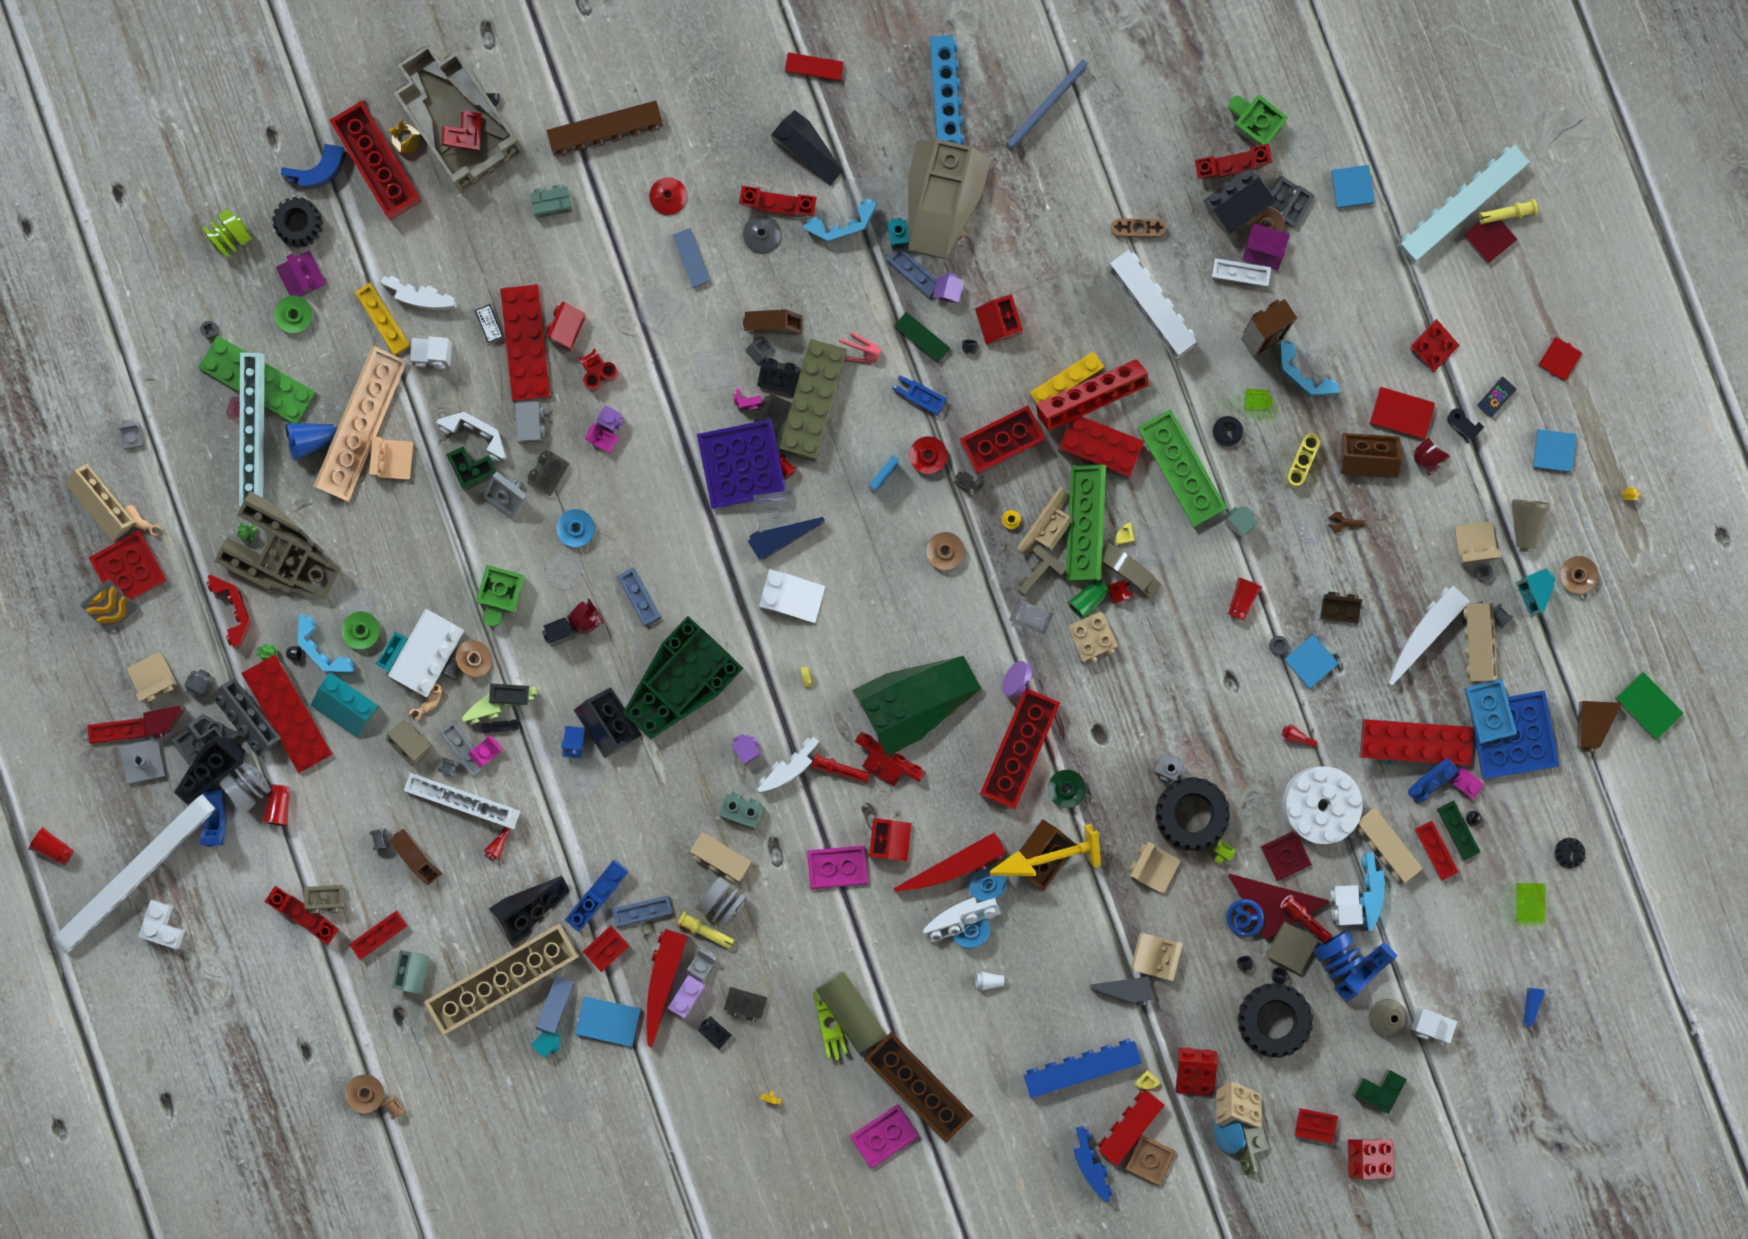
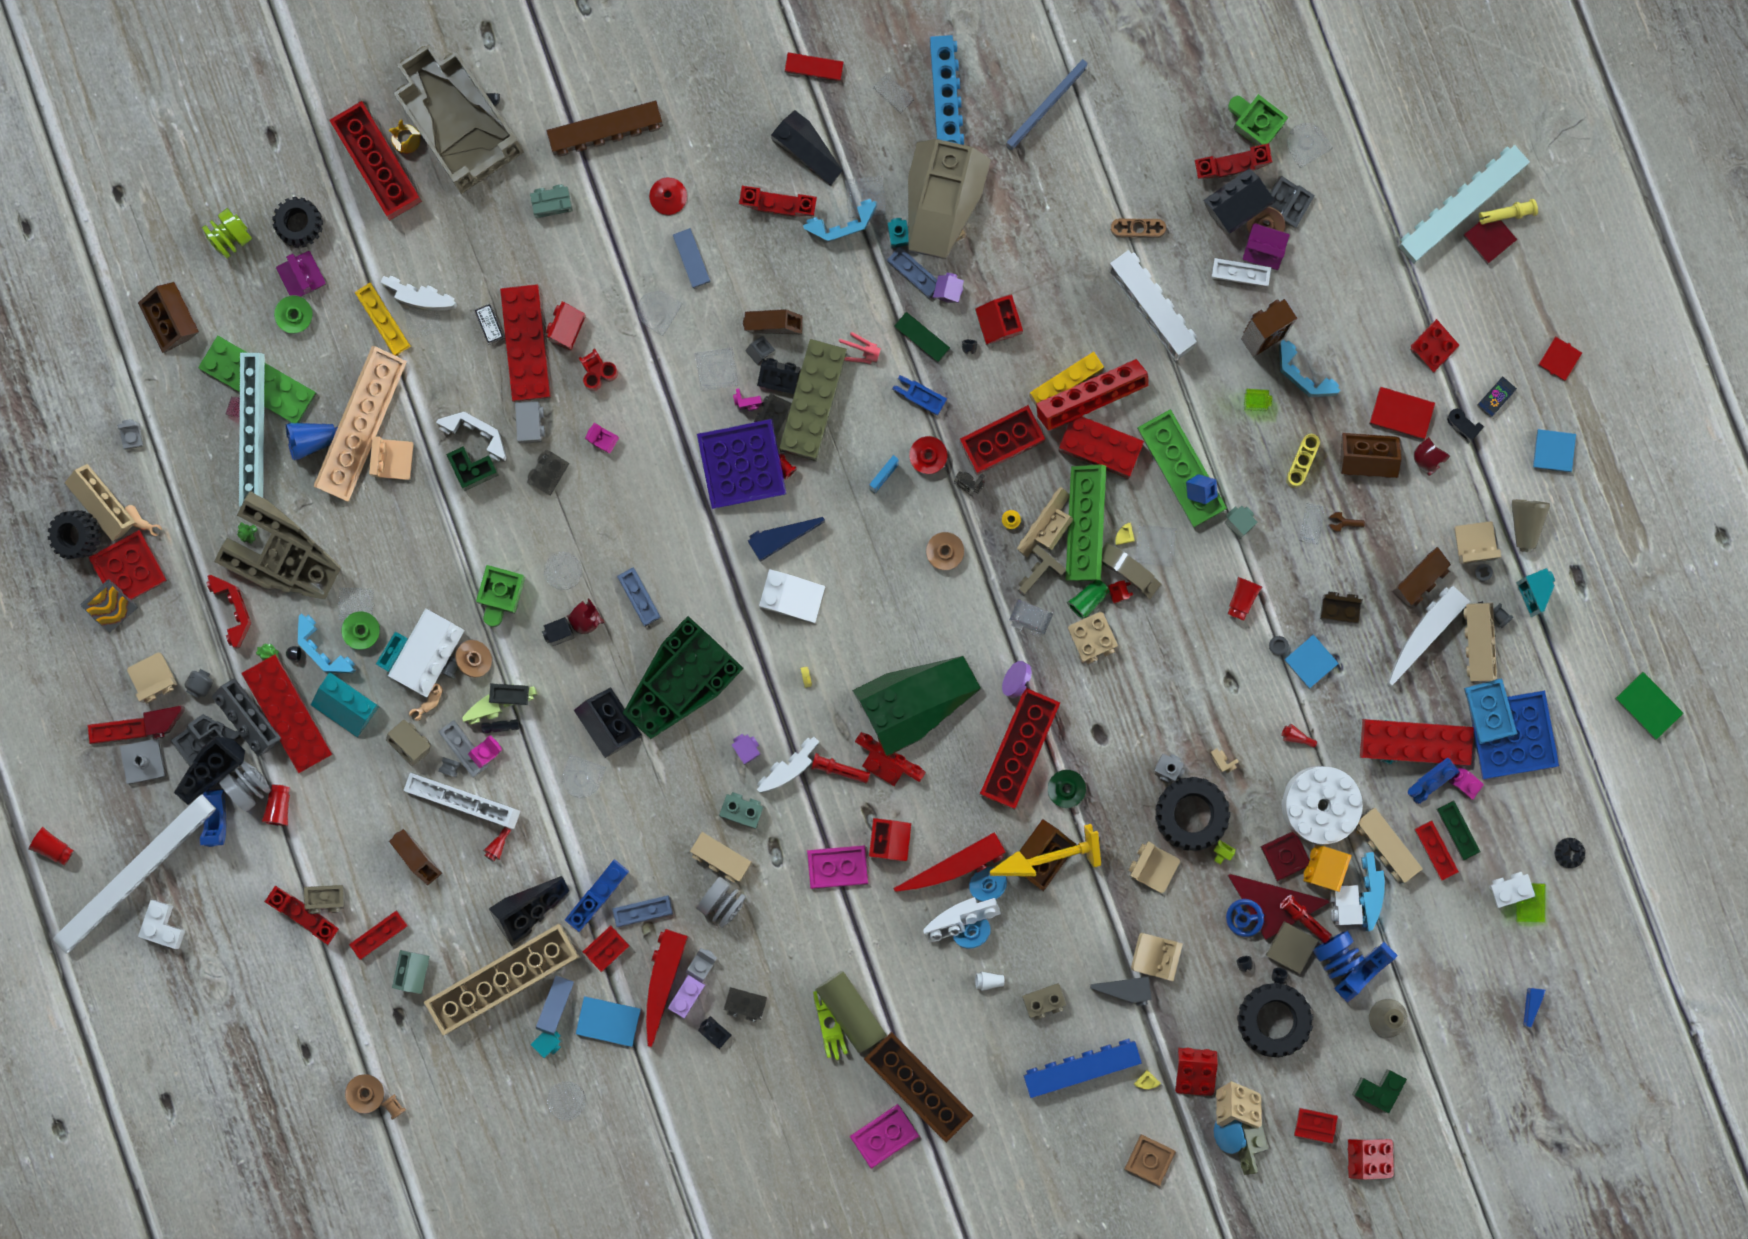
(87, 530): none -> black tyre
(168, 316): none -> reddish brown slope
(204, 332): dark grey bush -> none
(320, 175): blue arch -> none
(379, 839): dark grey bush -> none
(431, 351): white brick -> none
(465, 137): plate -> none
(505, 494): light grey tile -> none
(573, 742): blue brick -> none
(575, 518): dark azure dish -> none
(610, 419): medium lavender brick -> none
(696, 926): light yellow pin -> none
(764, 243): dark grey dish -> none
(770, 1098): yellow piece -> none
(774, 509): clear tile -> none
(1043, 1001): none -> dark tan brick
(1093, 1172): blue slope -> none
(1131, 1127): red brick -> none
(1201, 489): none -> blue panel
(1219, 758): none -> tan bracket
(1230, 422): black gear -> none
(1326, 868): none -> light orange slope
(1352, 186): dark azure tile -> none
(1422, 578): none -> reddish brown slope
(1433, 1025): white brick -> none
(1469, 817): black hinge -> none
(1511, 890): none -> white bracket
(1588, 573): medium nougat dish -> none
(1594, 723): reddish brown slope -> none
(1630, 493): yellow plate -> none

